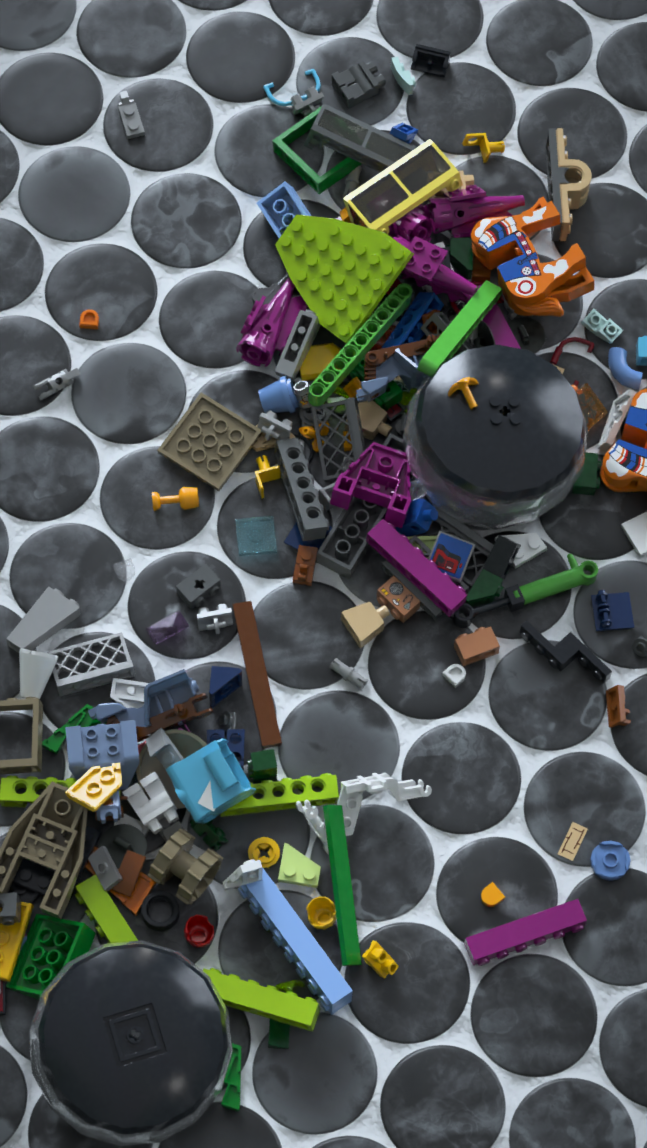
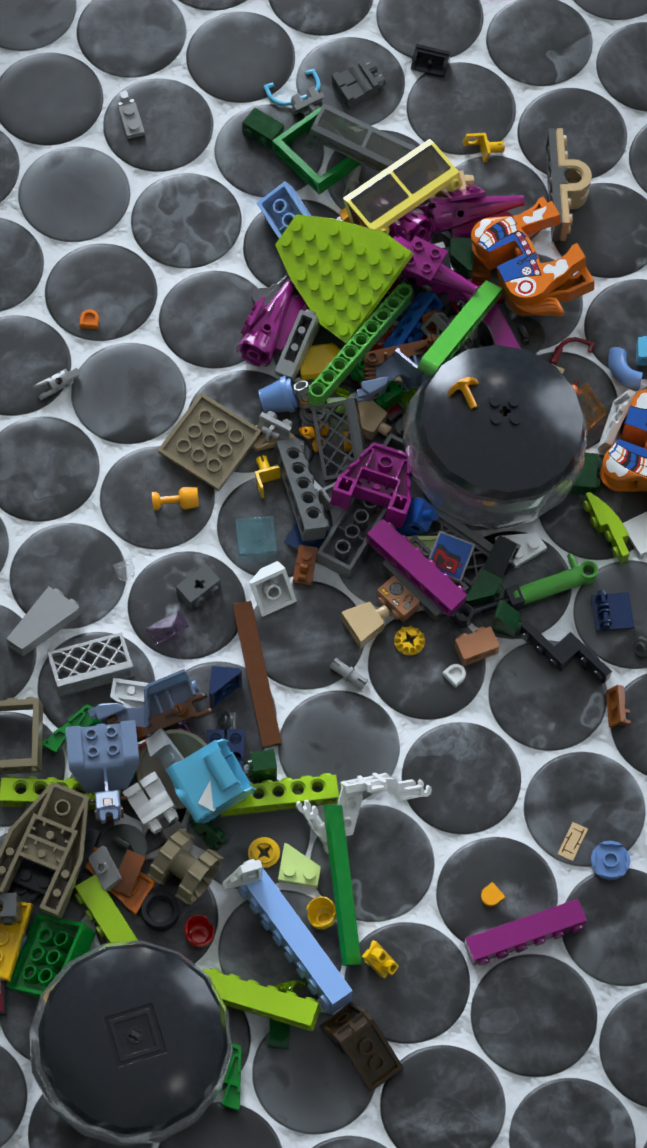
(35, 672): white cone -> none
(96, 786): yellow tile -> none
(215, 619): light grey hips -> none
(262, 127): none -> dark green brick
(272, 589): none -> white slope
(352, 386): light orange tile -> none
(363, 1043): none -> dark brown bracket
(402, 77): light aqua slope -> none
(404, 132): blue slope -> none
(405, 647): none -> yellow gear
(416, 491): clear tile -> none
(506, 620): none -> dark green slope
(601, 327): light aqua slope -> none
(606, 521): none -> lime slope

